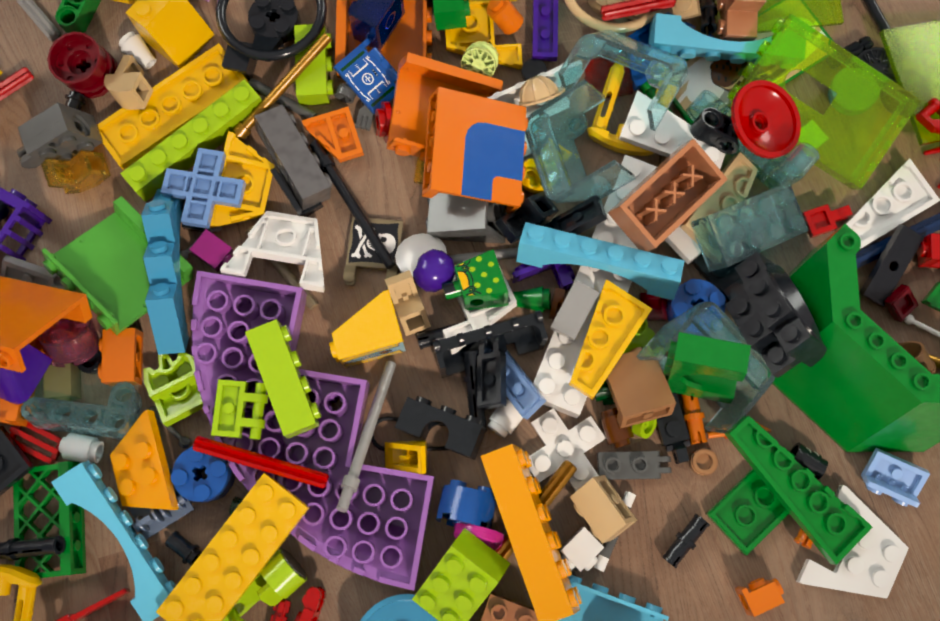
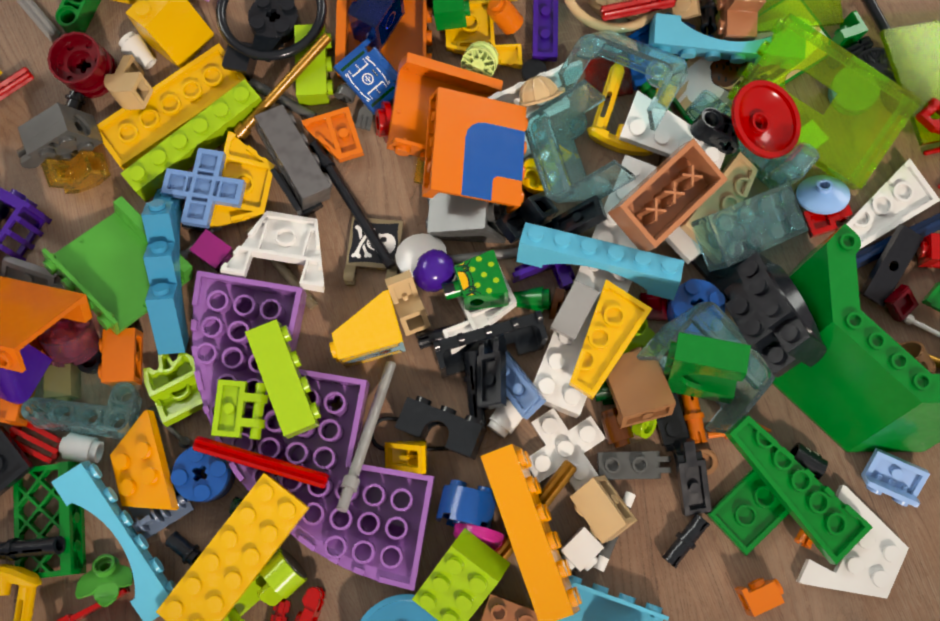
(104, 584): none -> bright green plate
(692, 479): none -> black hinge
(823, 194): none -> light blue dish
(850, 30): none -> green bracket

